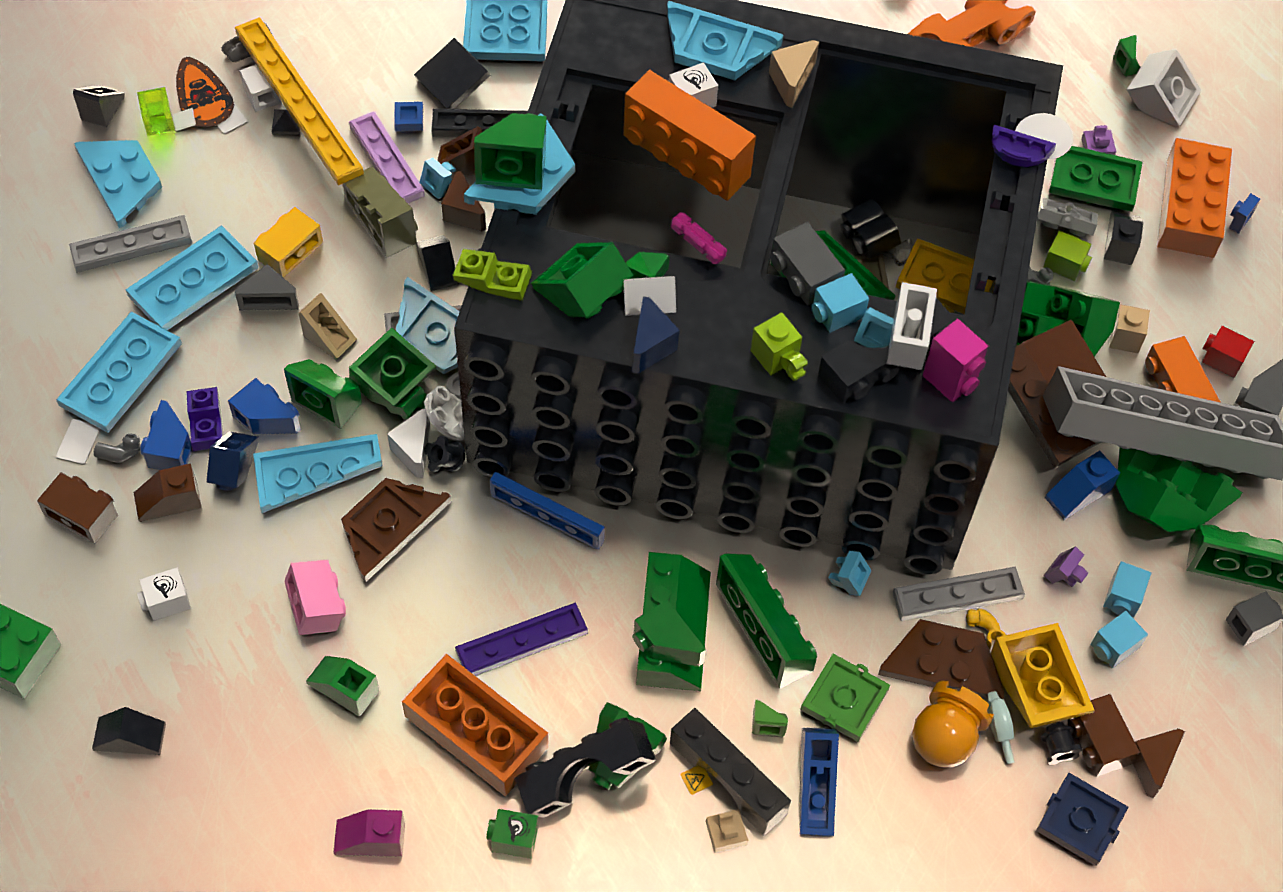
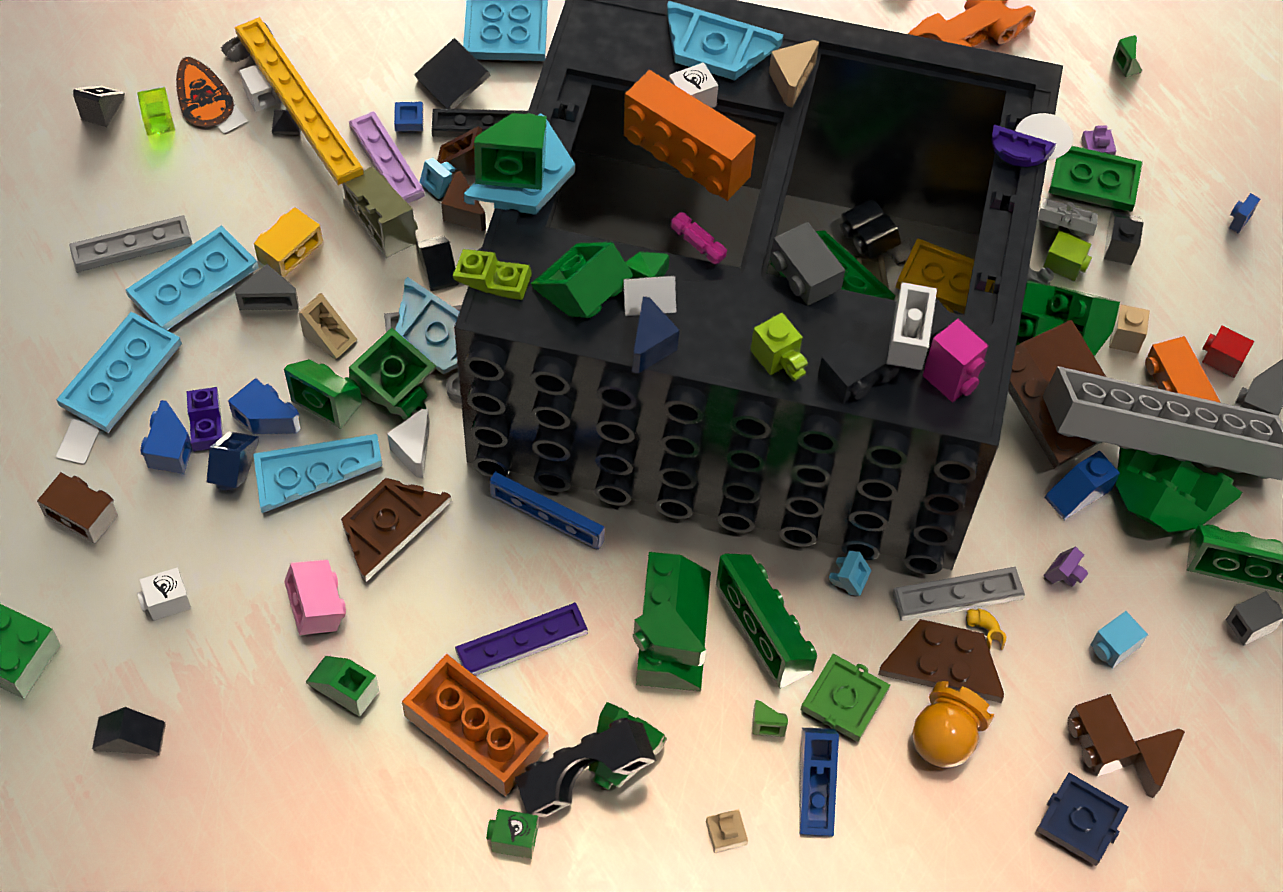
(120, 175): medium azure wing -> none
(121, 452): dark grey arm -> none
(168, 493): reddish brown slope -> none
(184, 119): white sticker -> none
(371, 833): magenta slope -> none
(445, 413): white dish -> none
(445, 454): black brick -> none
(696, 779): yellow sticker -> none
(751, 789): black arch -> none
(840, 303): medium azure brick -> none
(874, 329): medium azure tile -> none
(1001, 724): light aqua hand -> none
(1041, 675): yellow slope -> none
(1060, 743): black brick -> none
(1127, 589): medium azure brick -> none
(1164, 87): white slope -> none
(1195, 198): orange brick -> none

